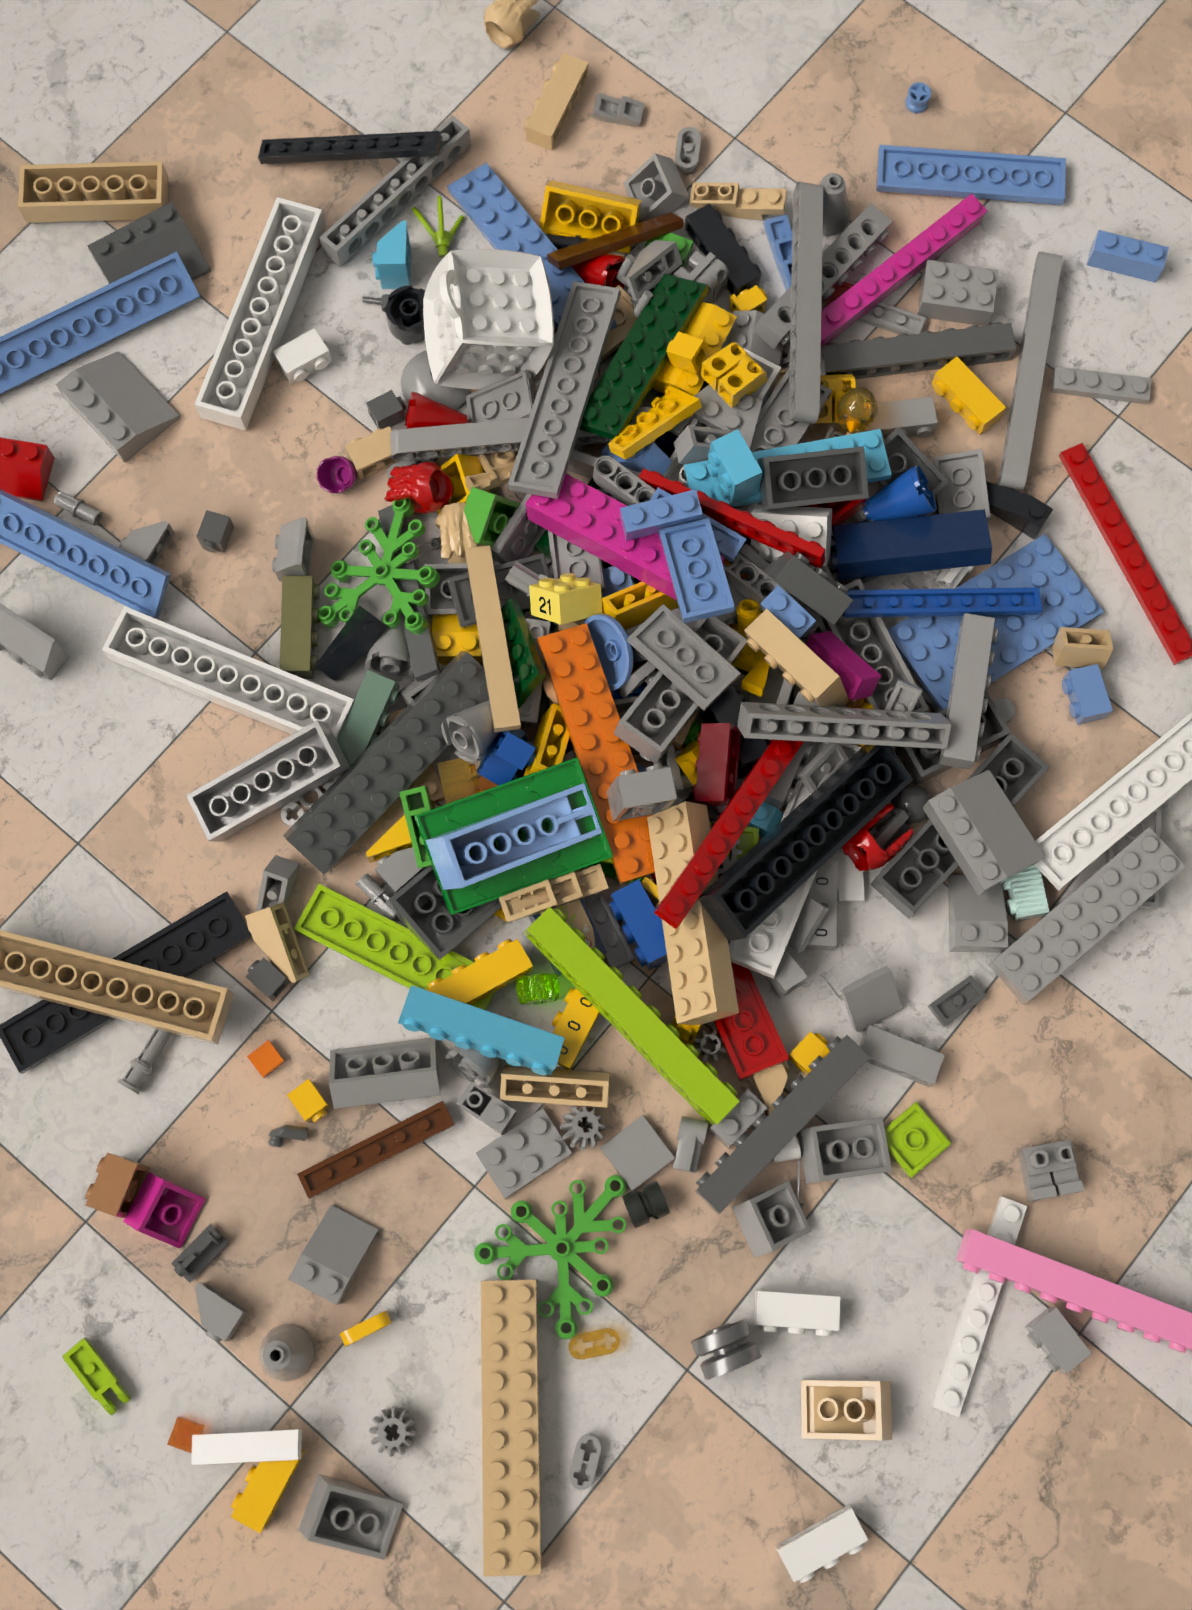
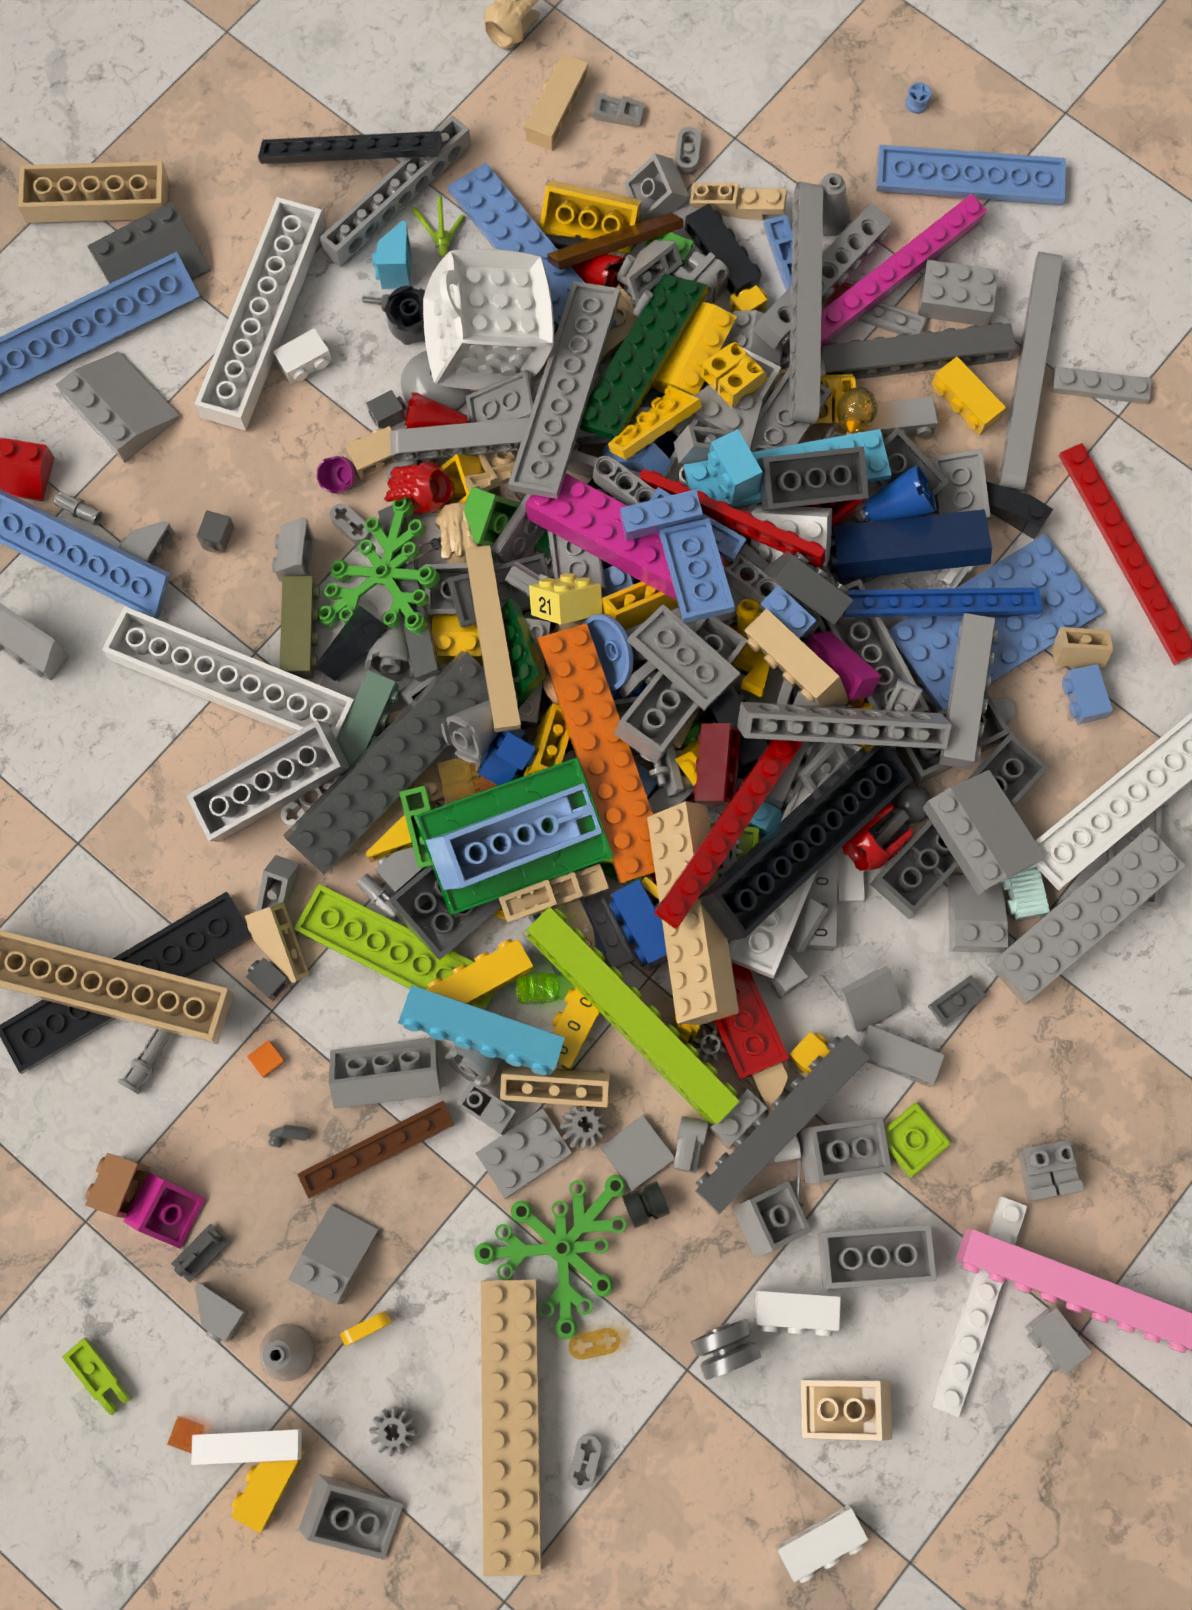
(309, 1101): yellow brick -> none
(346, 527): none -> light grey beam
(641, 793): light grey brick -> none
(687, 352): yellow brick -> none
(877, 1257): none -> light grey brick
(1127, 256): medium blue brick -> none

